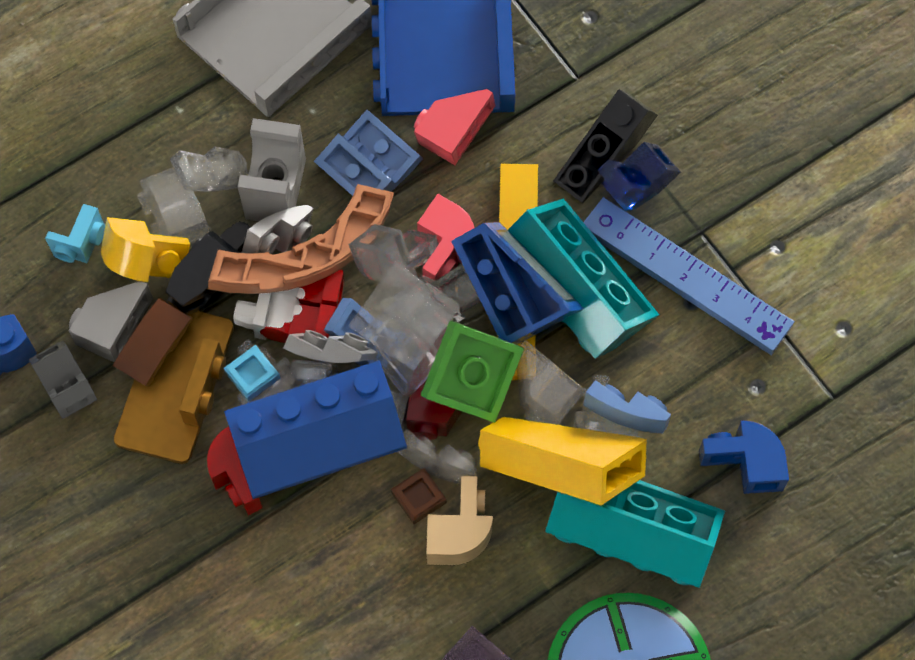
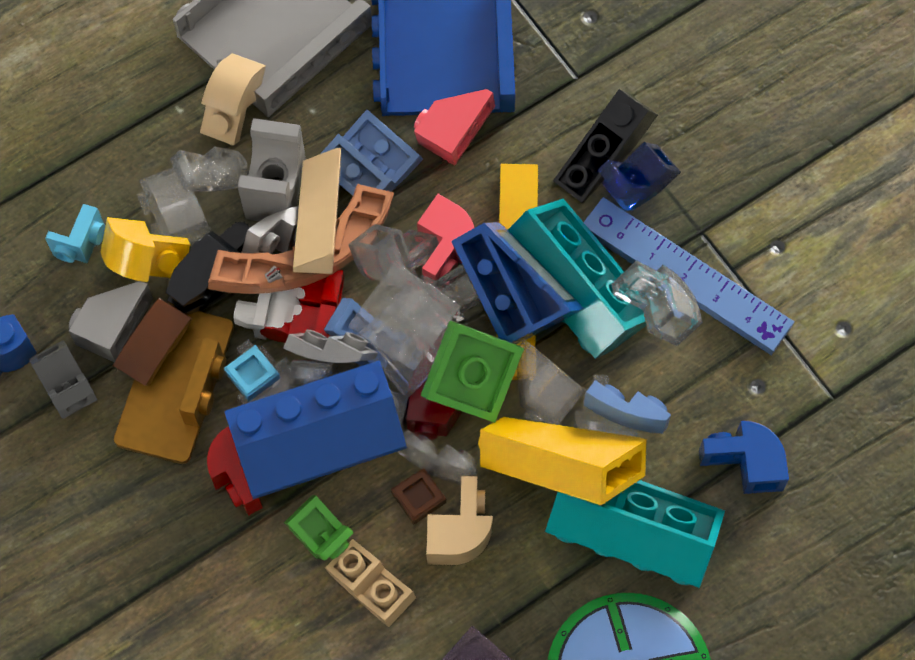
(228, 96): none -> tan brick
(273, 274): none -> light grey piece
(317, 213): none -> tan slope
(319, 529): none -> bright green bracket
(371, 583): none -> tan slope
(664, 298): none -> clear brick

